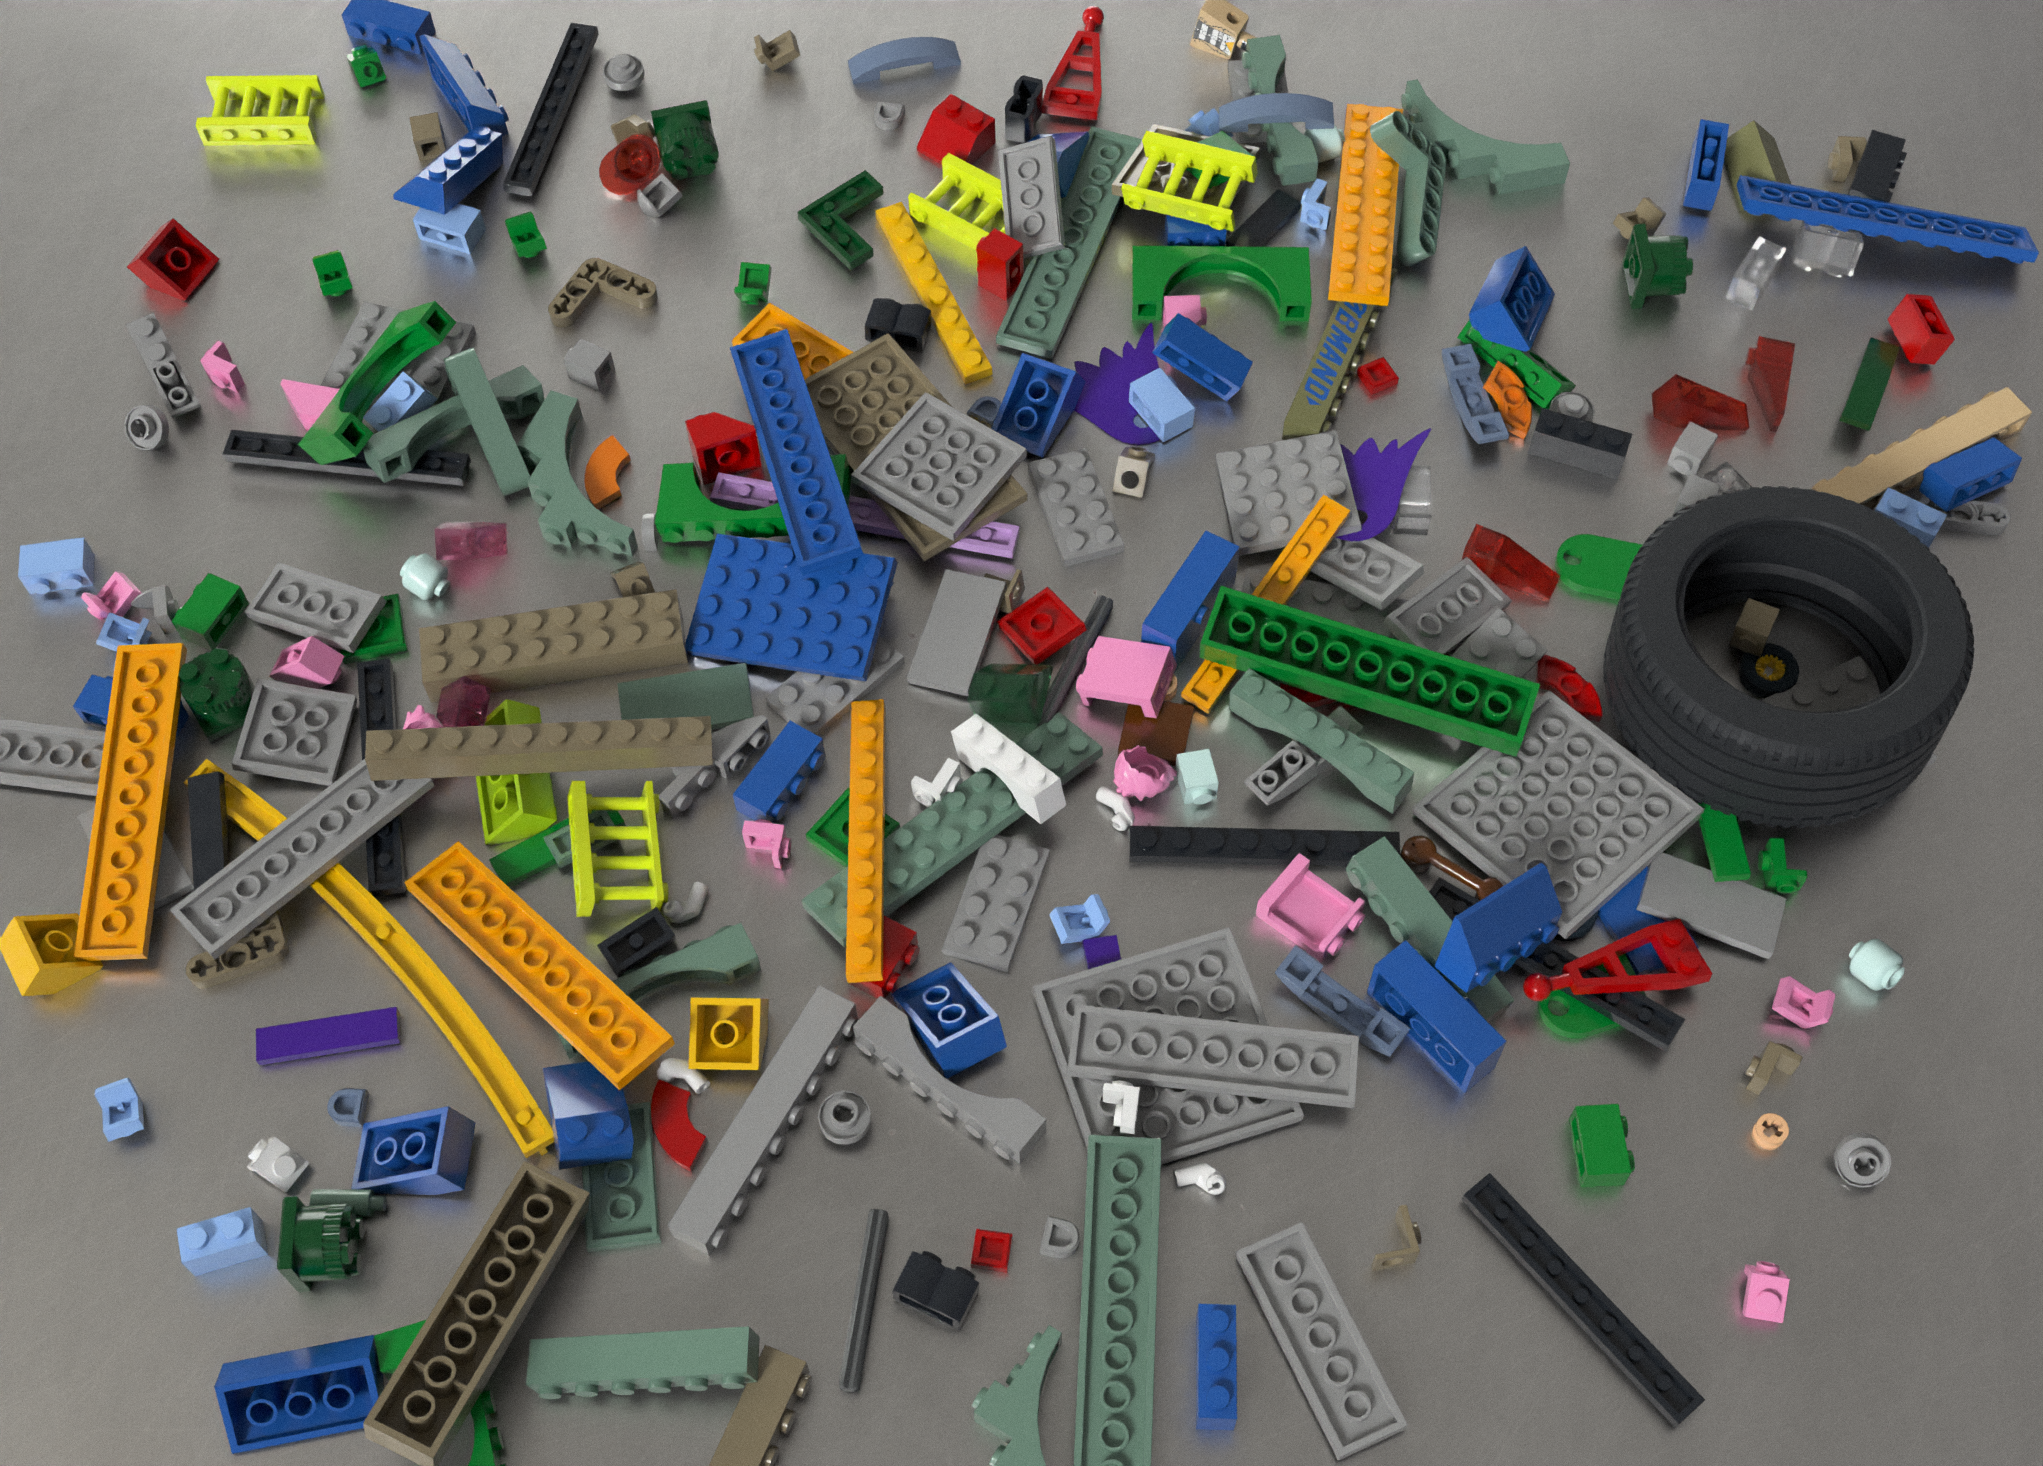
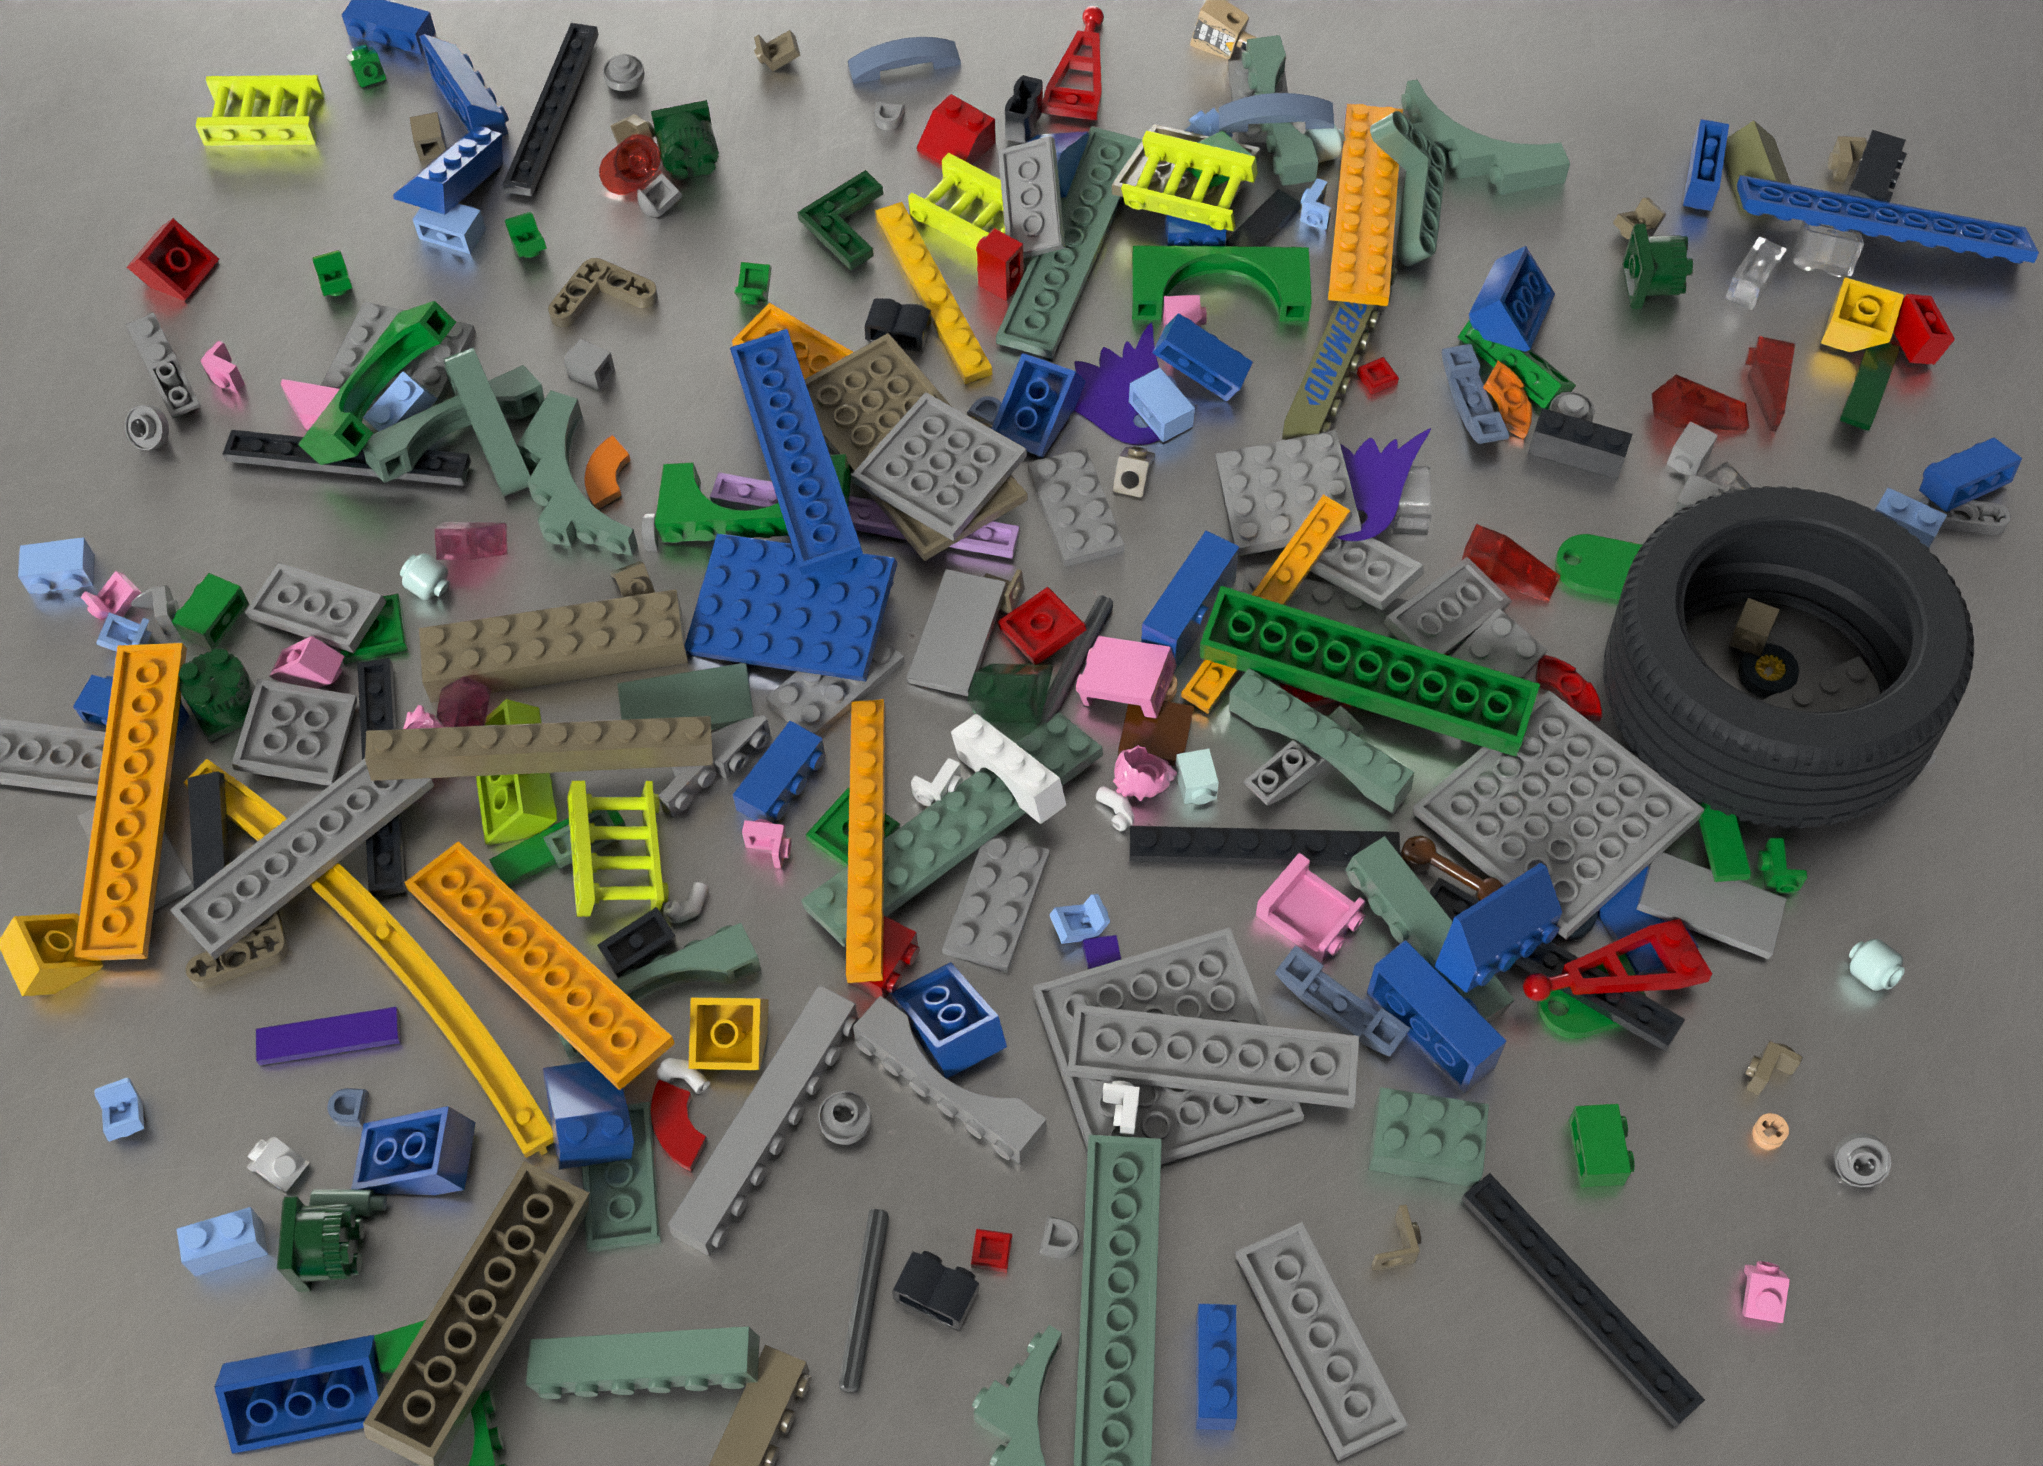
(722, 446): red slope -> none
(1203, 1176): white arm -> none
(1428, 1137): none -> sand green brick
(1802, 1004): bright pink bracket -> none
(1861, 316): none -> yellow slope
(1904, 462): tan brick -> none

